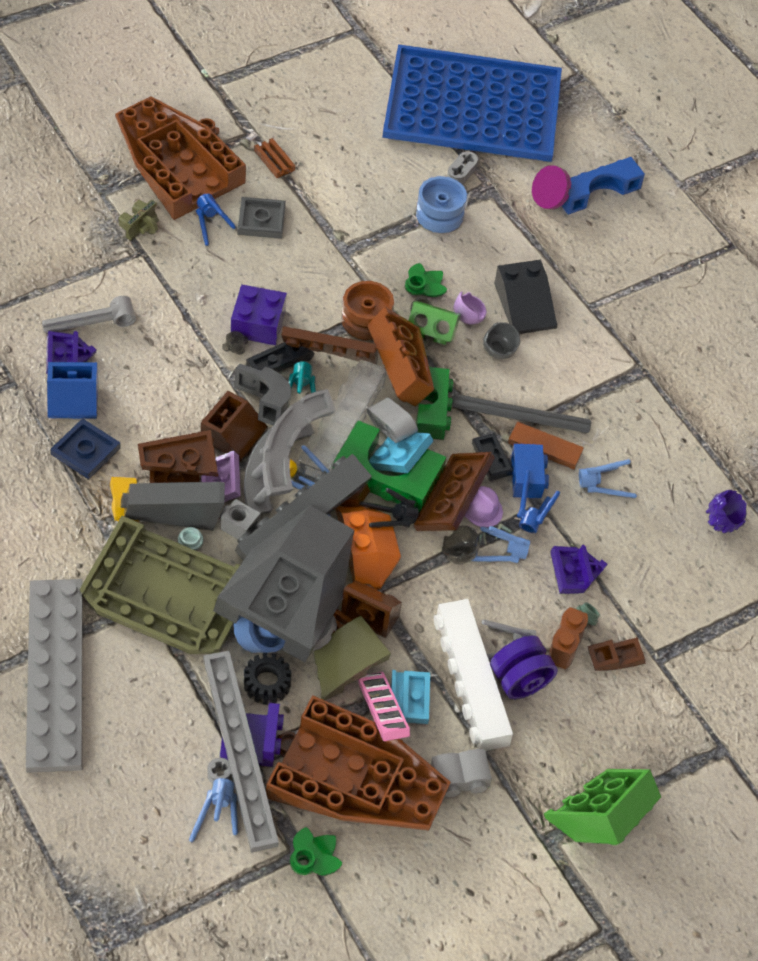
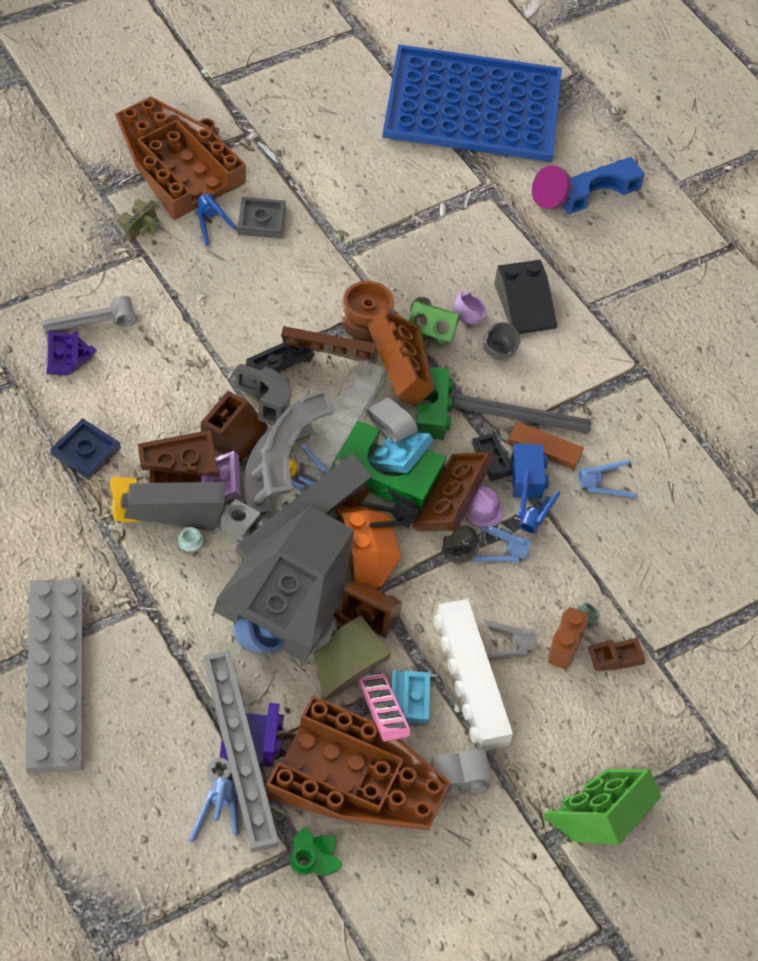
(72, 390): blue slope -> none
(160, 589): olive slope -> none
(235, 342): clear smoke plate -> none
(259, 314): dark purple brick -> none
(267, 692): black tyre -> none
(278, 157): dark orange tile -> none
(302, 376): teal plant -> none
(424, 282): green plate -> none
(441, 204): medium blue wheel -> none
(459, 166): light grey beam -> none
(523, 667): dark purple wheel -> none
(575, 568): dark purple slope -> none
(727, 511): dark purple hair -> none

